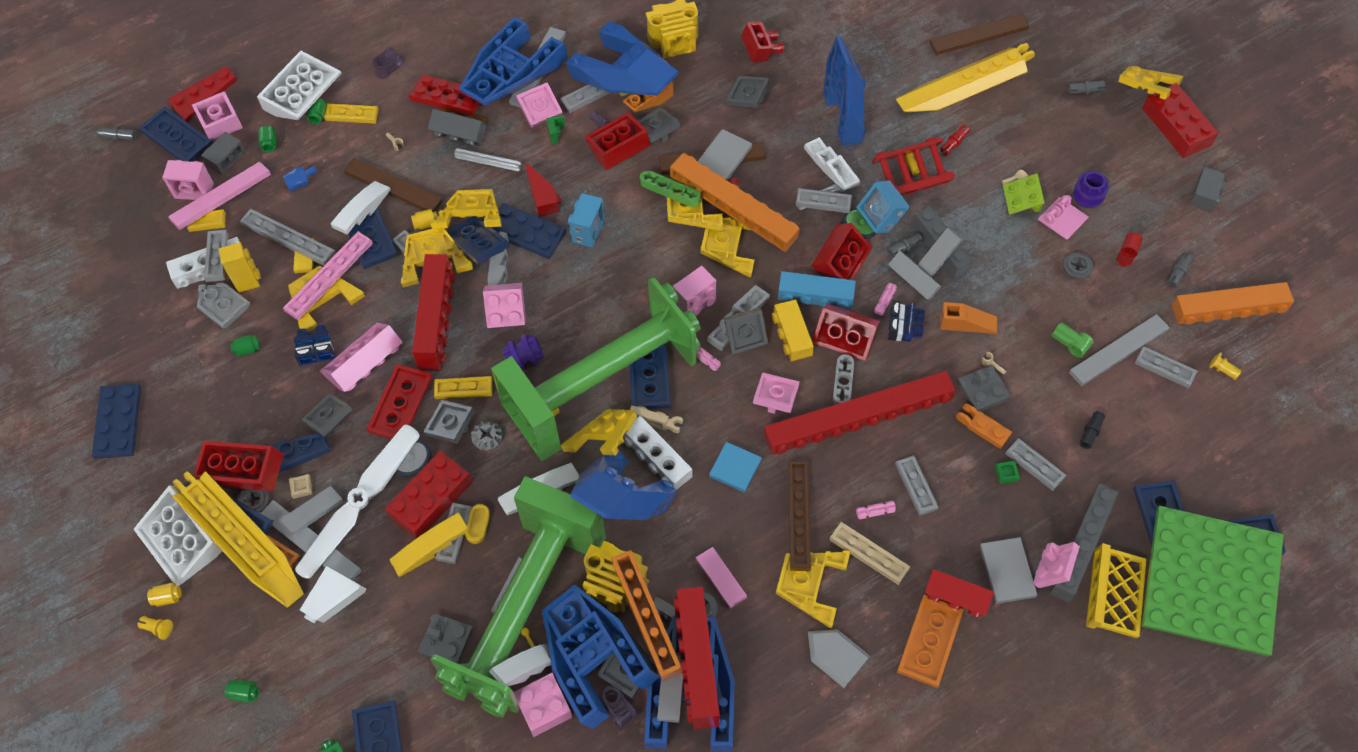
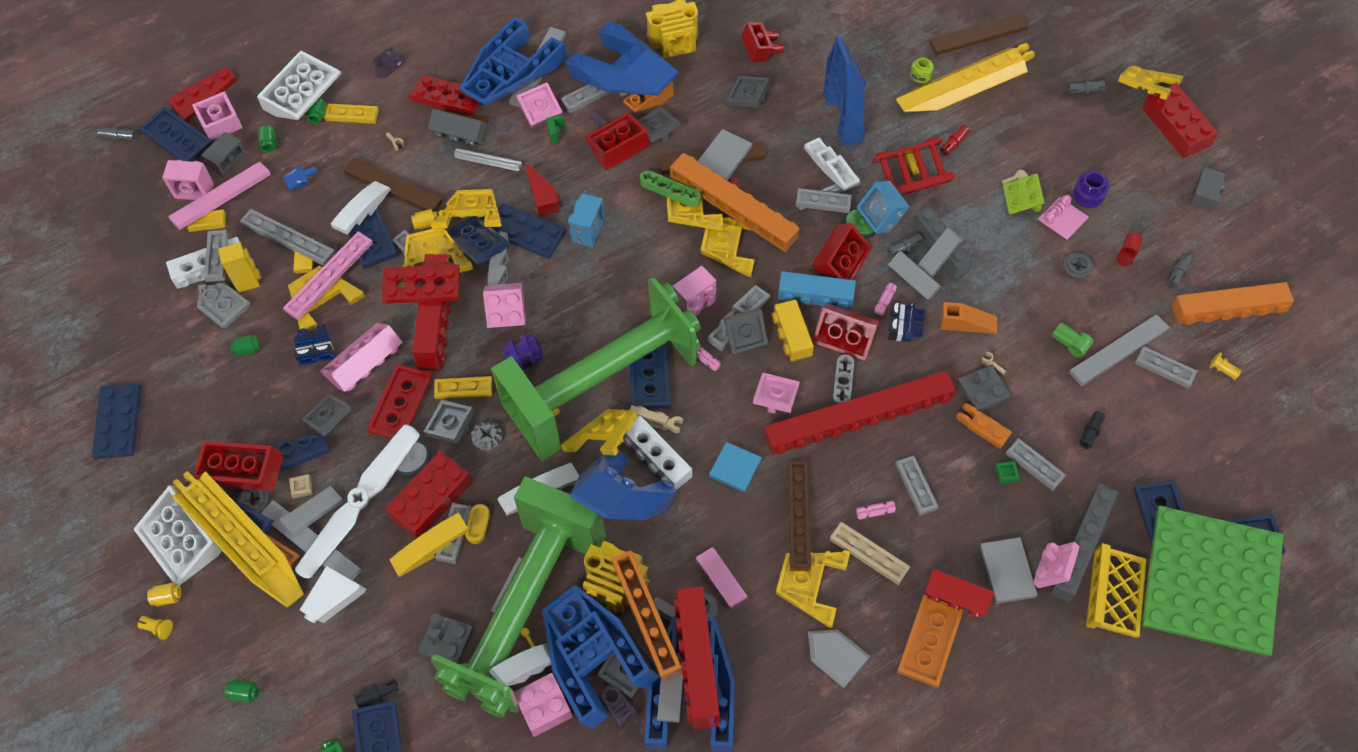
(376, 692): none -> black pin
(429, 292): none -> red plate
(922, 70): none -> lime head

